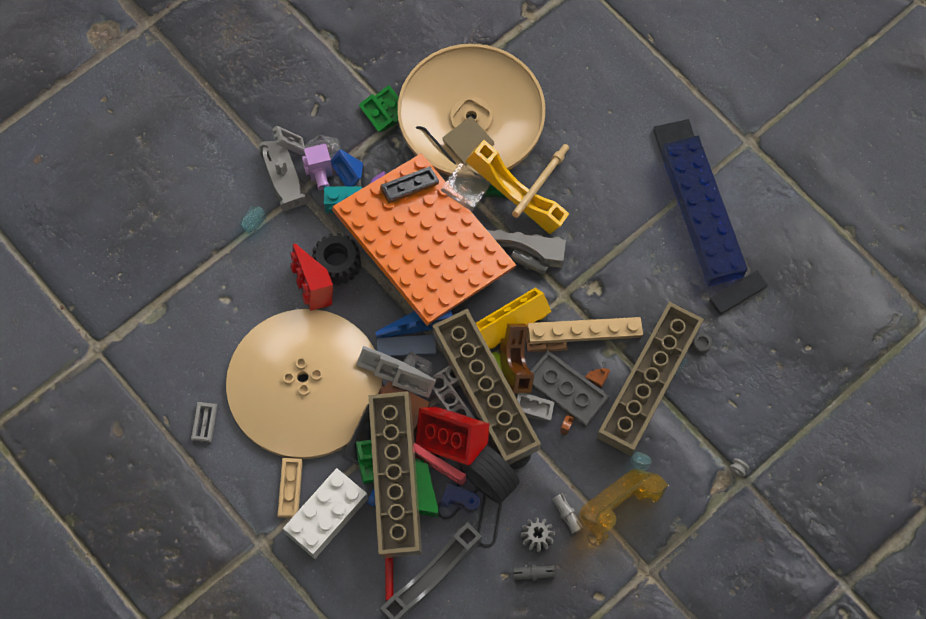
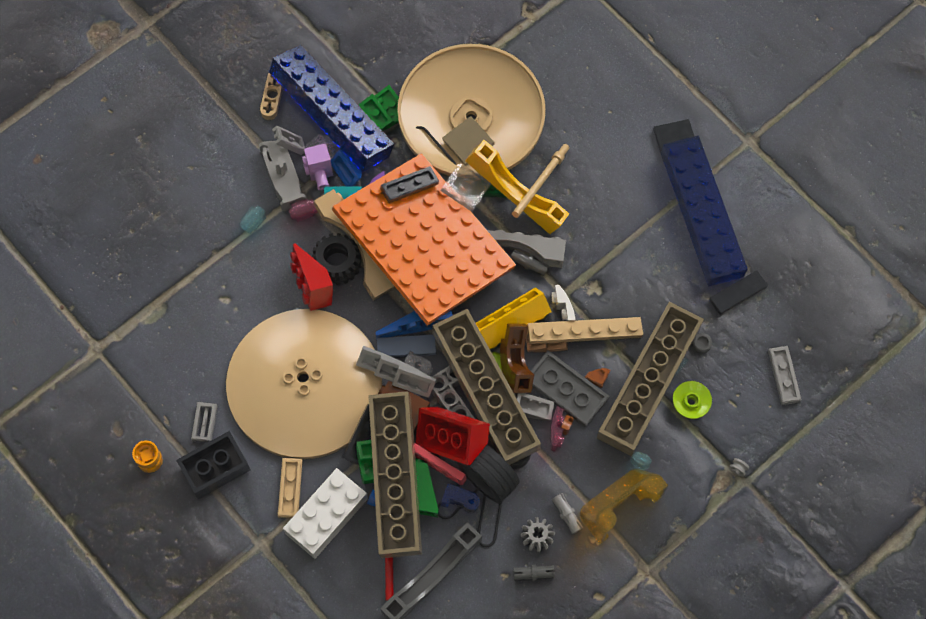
(147, 456): none -> light orange wheel
(213, 465): none -> black brick
(275, 102): none -> tan beam
(302, 210): none -> clear pink brick
(331, 108): none -> clear blue brick
(374, 279): none -> tan arch
(556, 433): none -> clear pink slope
(563, 302): none -> white slope
(696, 392): none -> lime dish
(784, 375): none -> light grey tile

